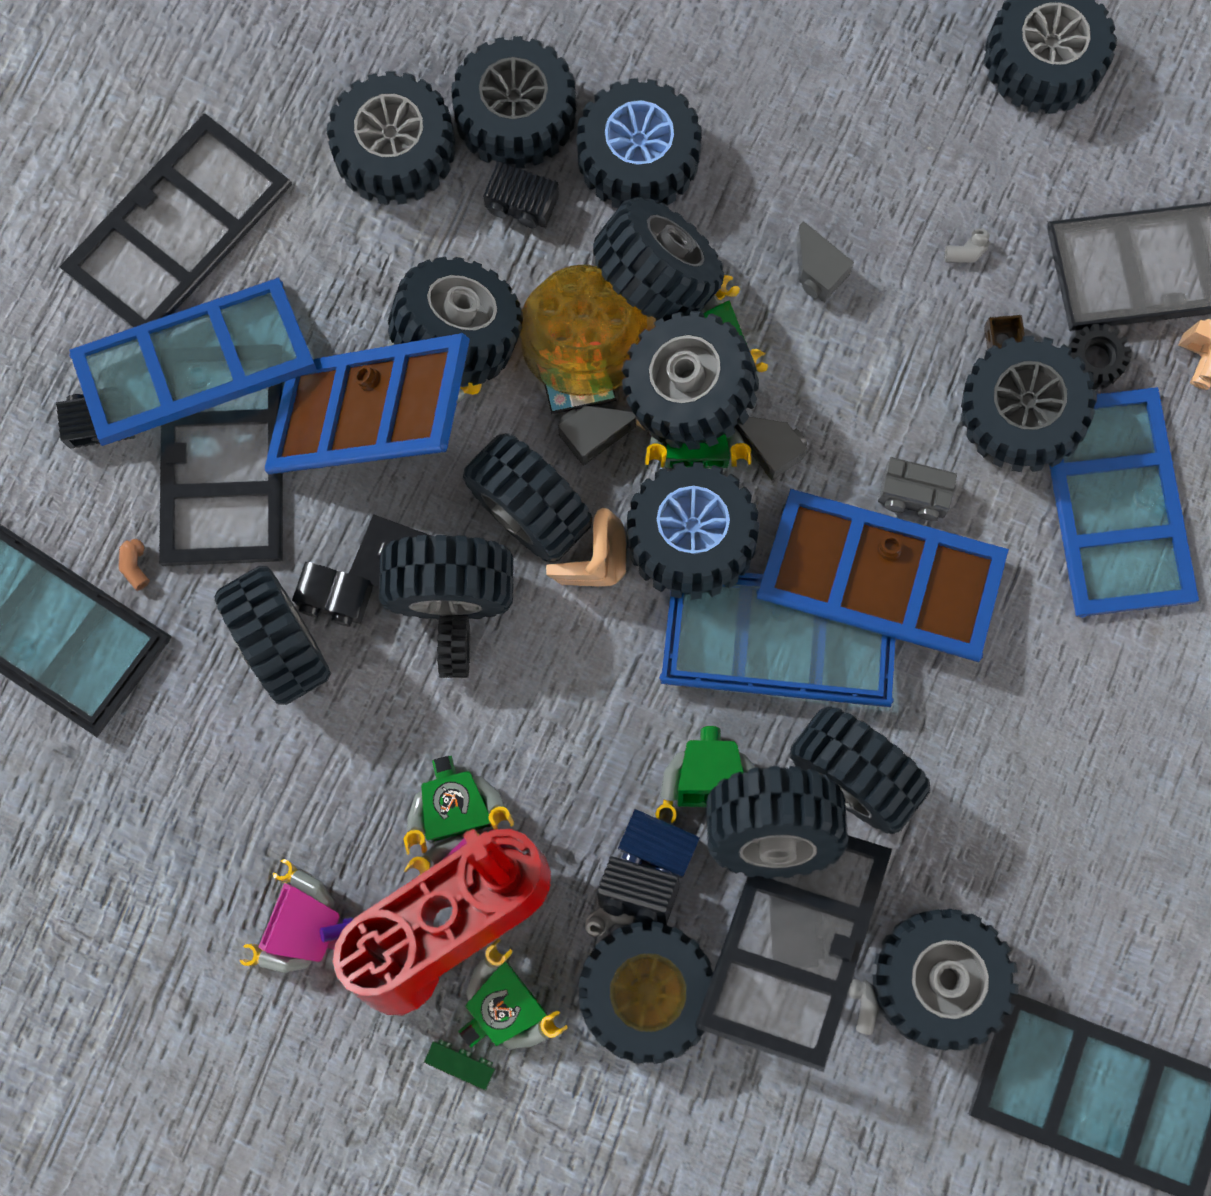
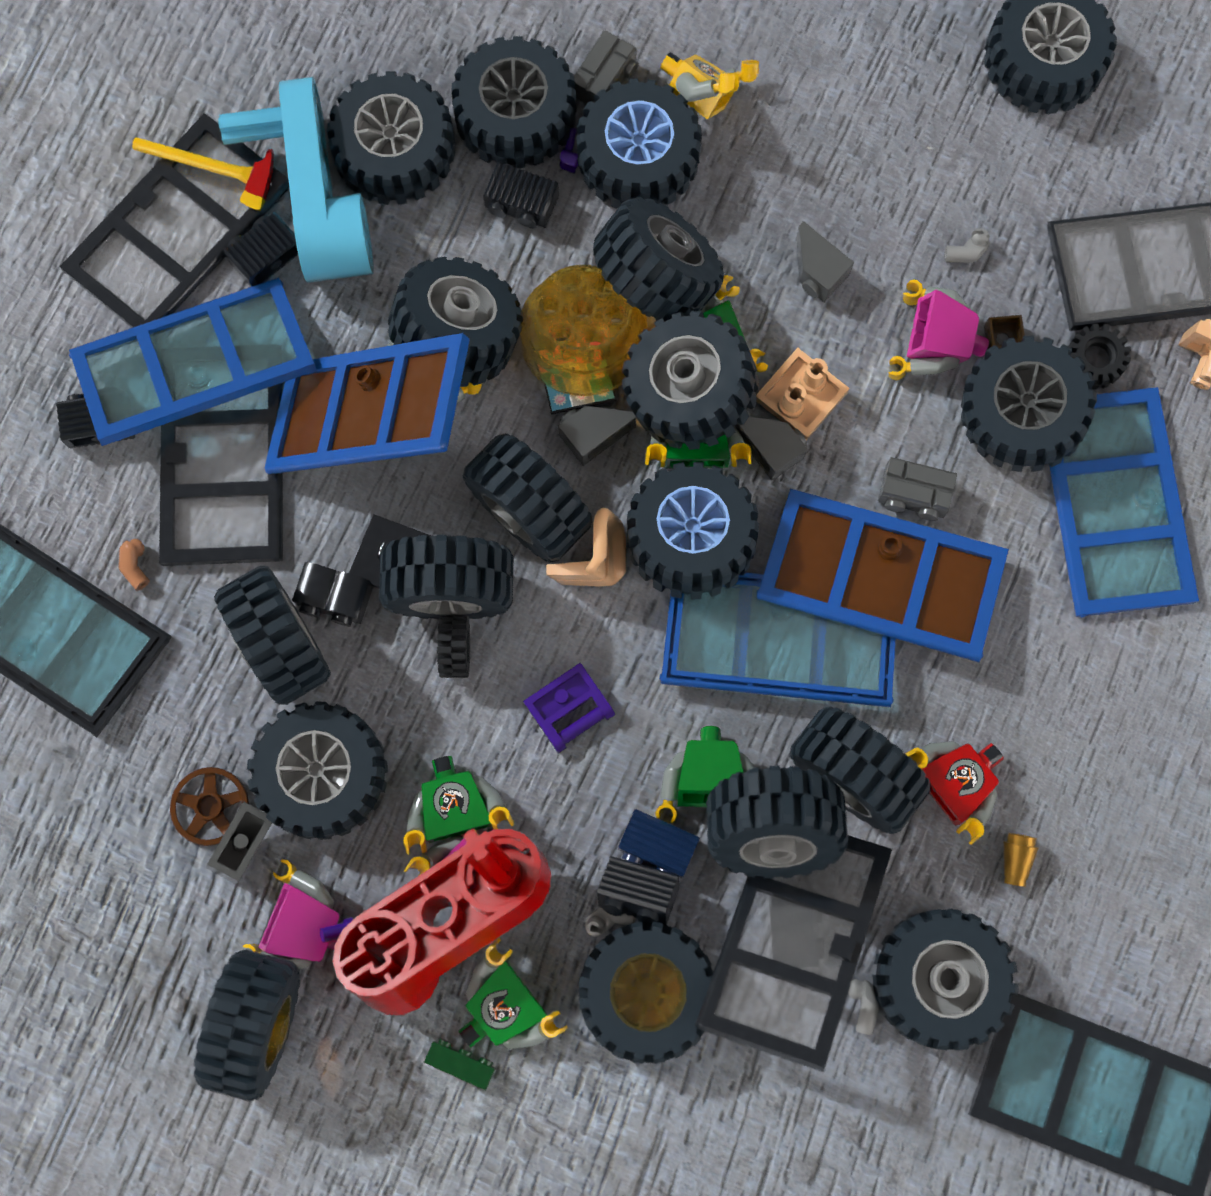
(207, 805): none -> reddish brown wheel
(239, 843): none -> dark grey slope
(246, 1025): none -> black wheel
(256, 177): none -> yellow piece
(262, 249): none -> black brick
(317, 771): none -> black wheel
(328, 230): none -> medium azure beam
(562, 698): none -> dark purple plate
(568, 158): none -> dark purple hand
(605, 64): none -> dark grey brick
(705, 84): none -> torso
(802, 393): none -> light nougat plate
(940, 333): none -> dark pink torso
(961, 782): none -> torso
(1018, 858): none -> pearl gold cone

